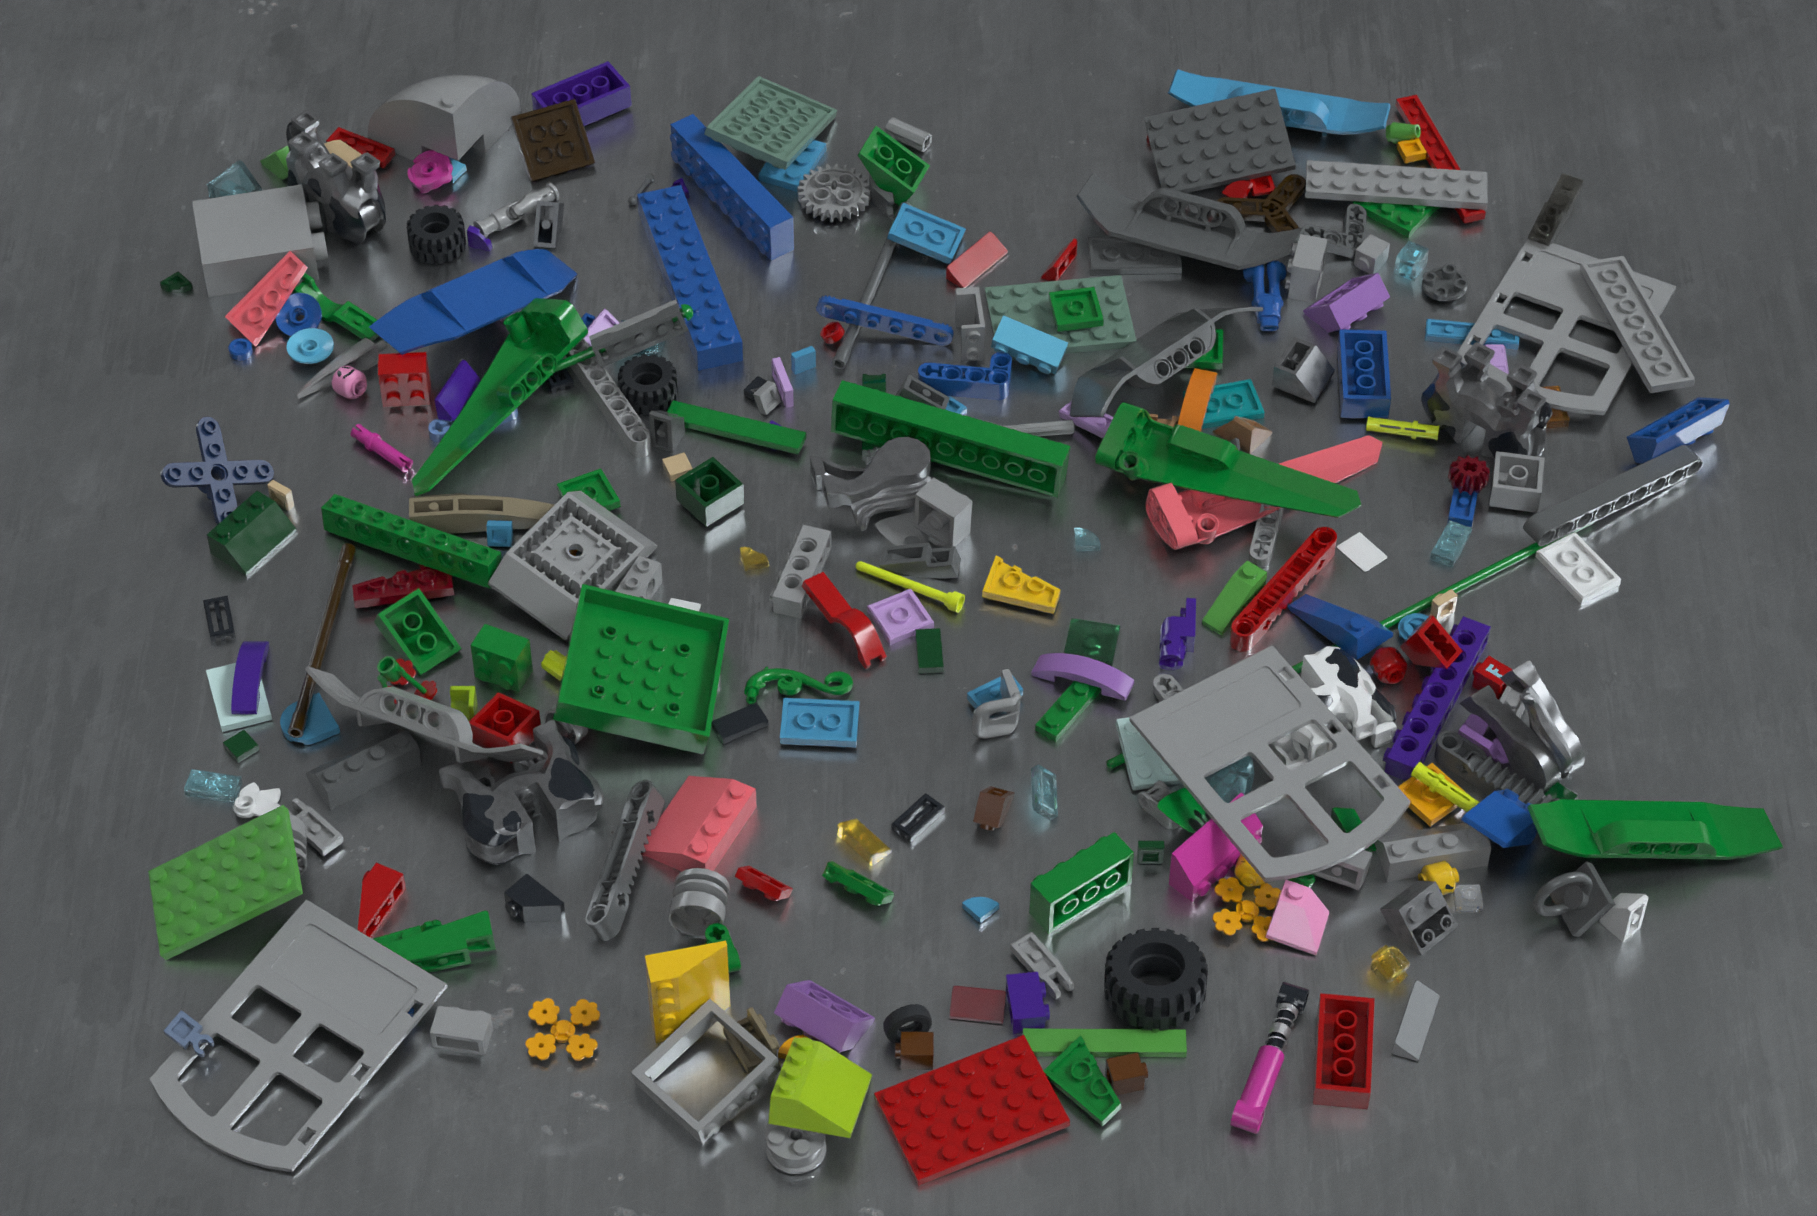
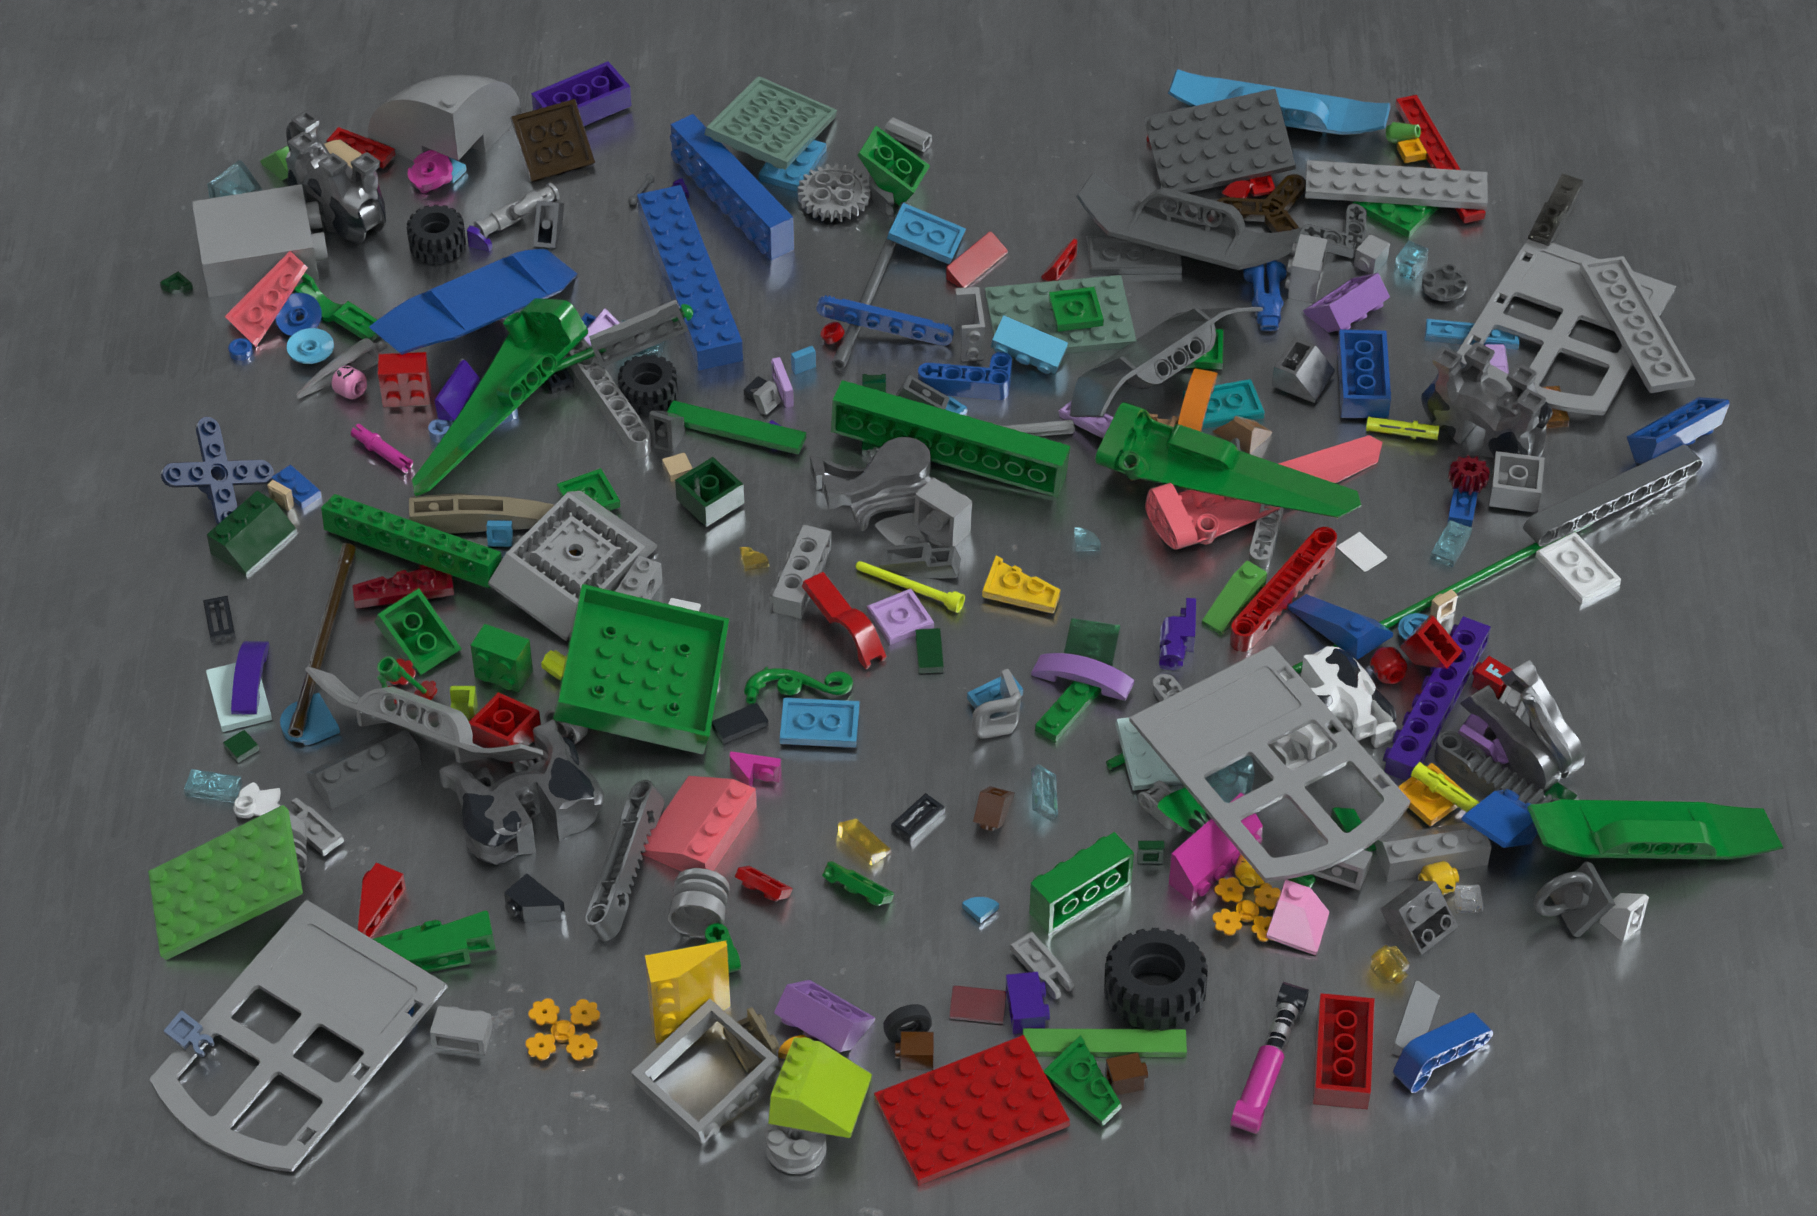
(302, 489): none -> blue plate
(750, 767): none -> dark pink slope
(1439, 1048): none -> blue beam

